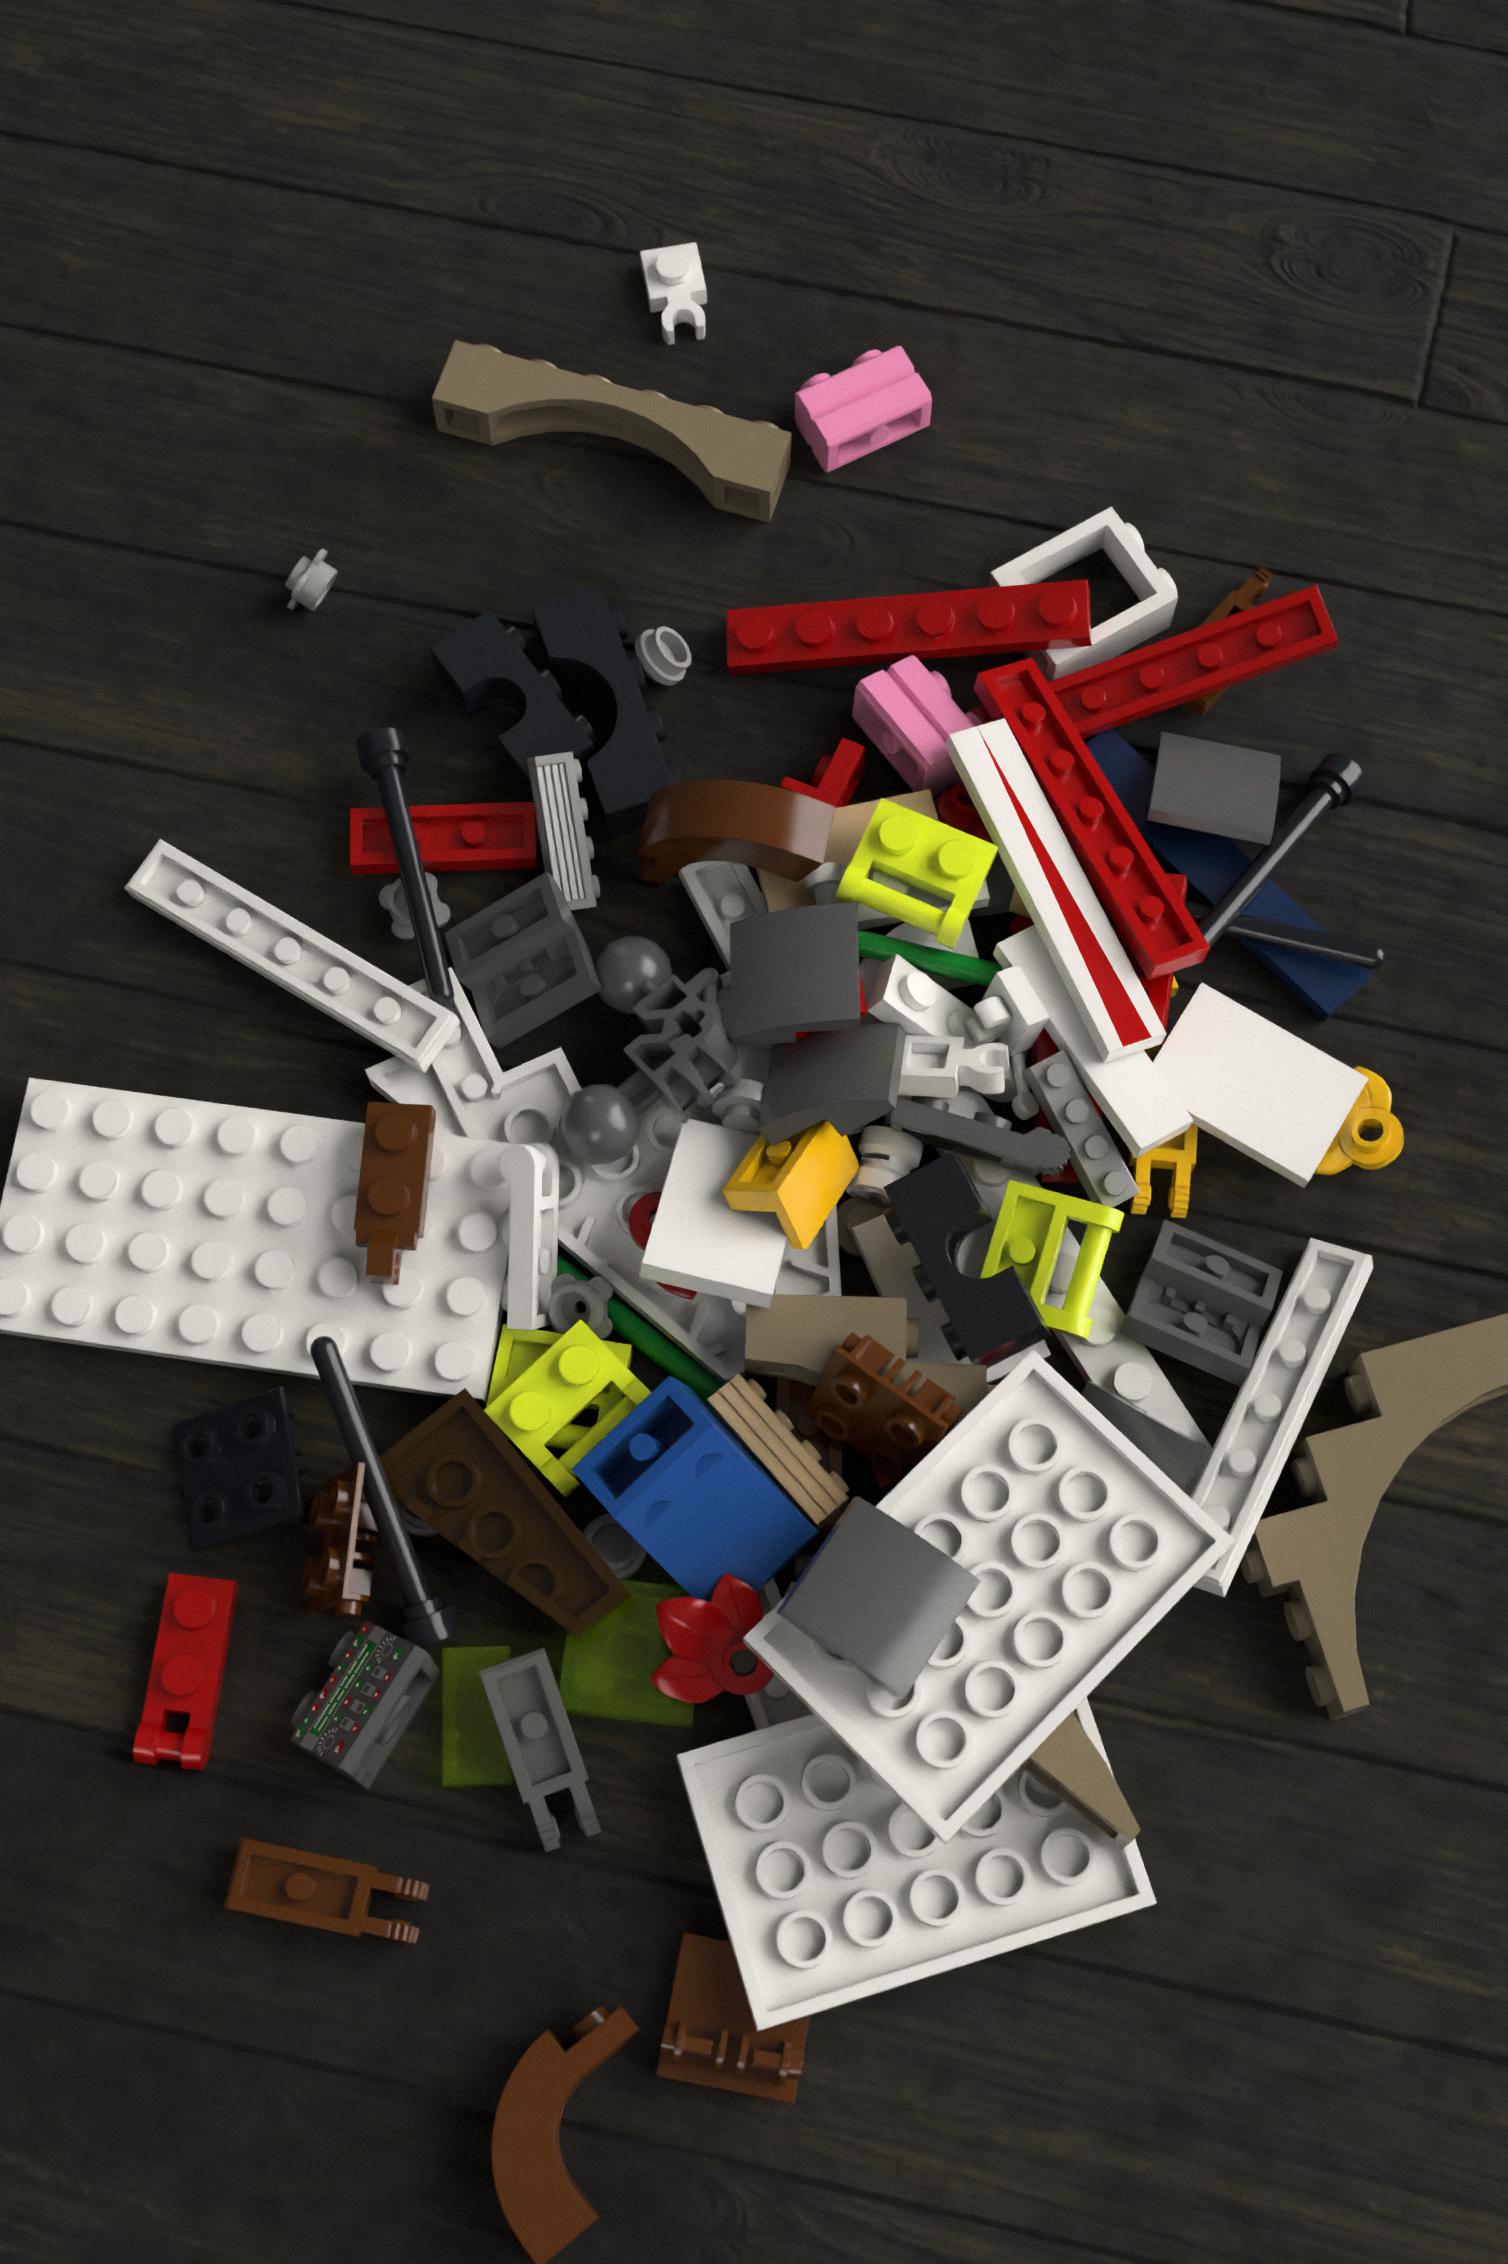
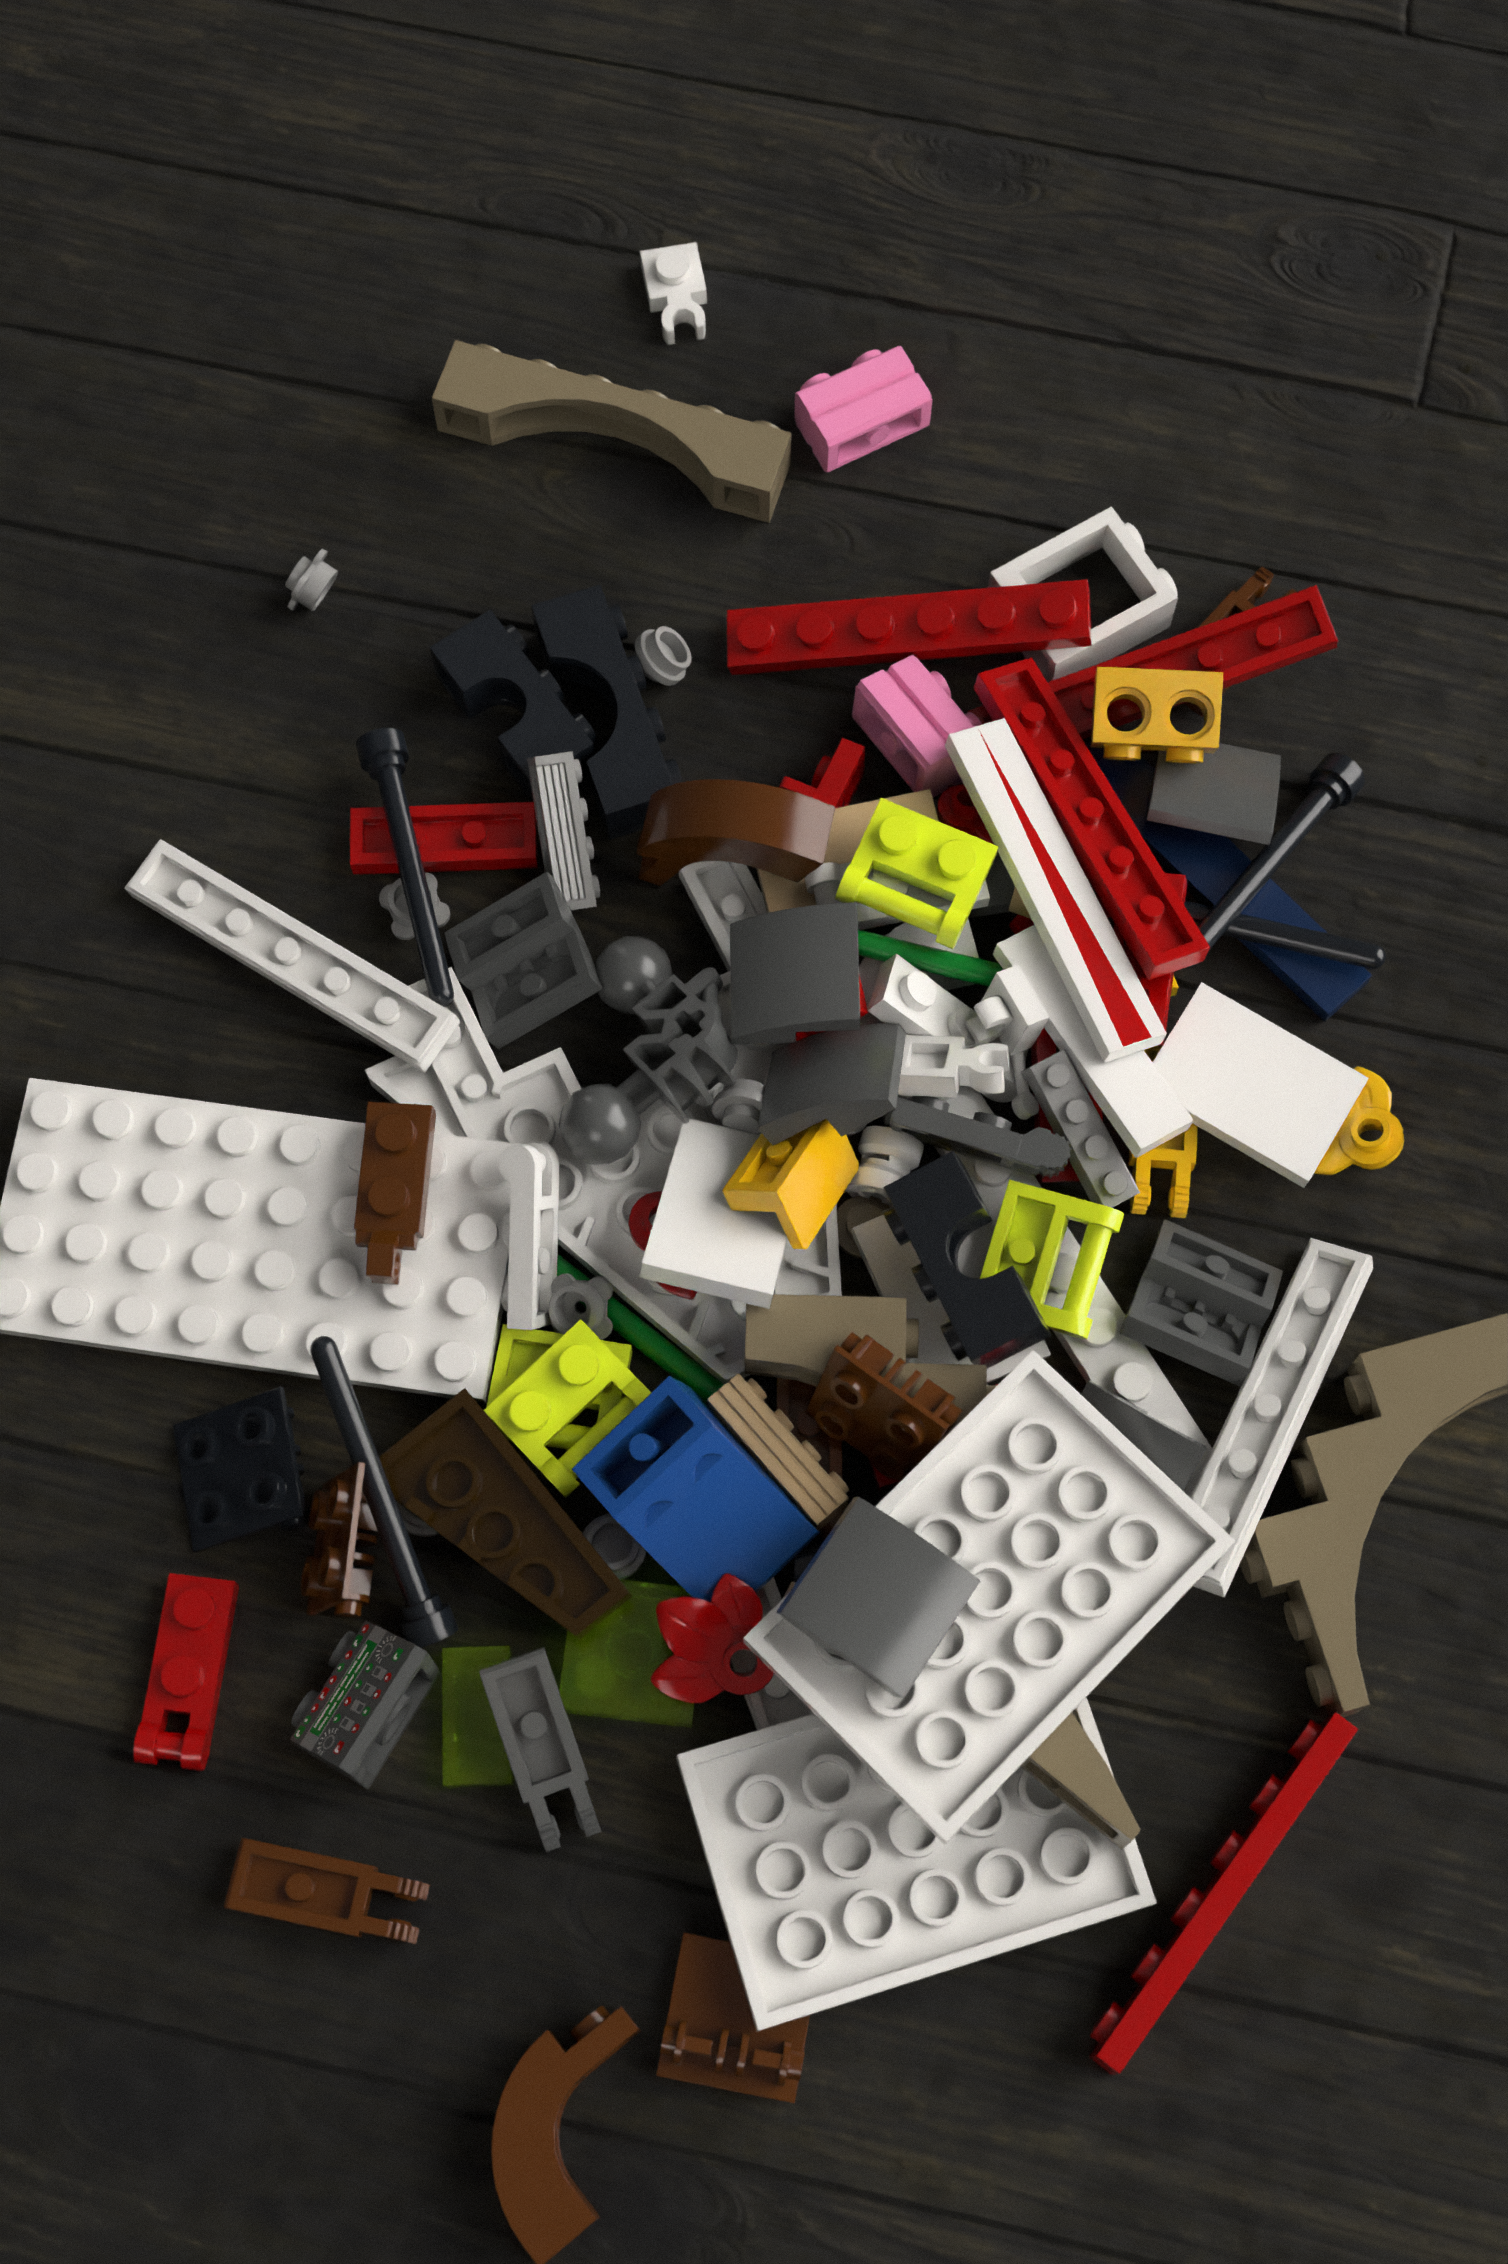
(1155, 694): none -> yellow brick
(1204, 1913): none -> red plate

